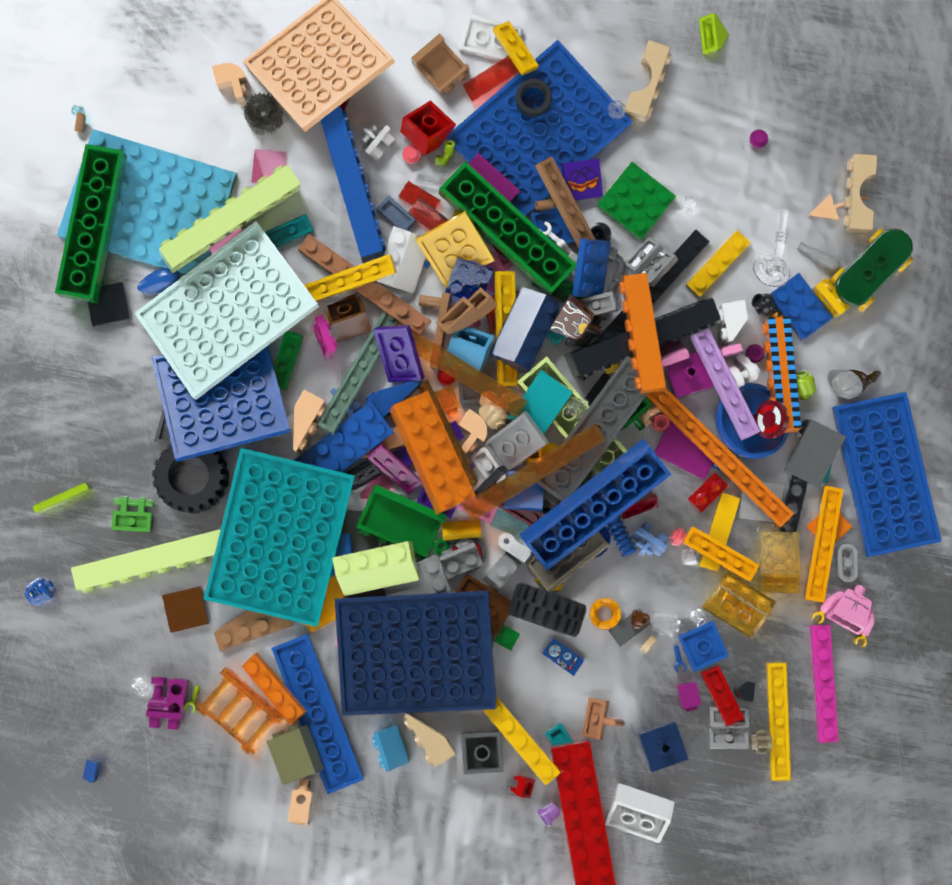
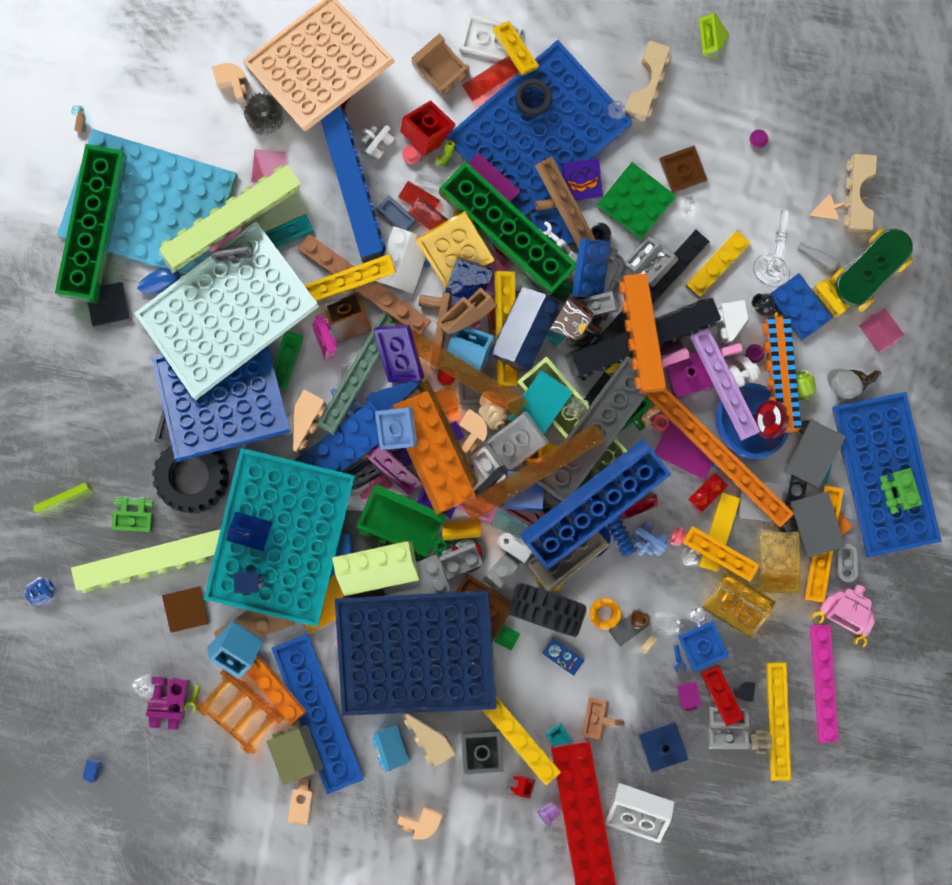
(232, 253): none -> dark grey slope
(234, 649): none -> dark azure slope
(248, 580): none -> dark blue brick
(249, 531): none -> clear blue panel
(396, 428): none -> medium blue plate
(425, 826): none -> light nougat brick
(683, 169): none -> reddish brown tile
(817, 524): none -> dark grey tile
(881, 330): none -> clear pink piece
(905, 488): none -> bright green plate

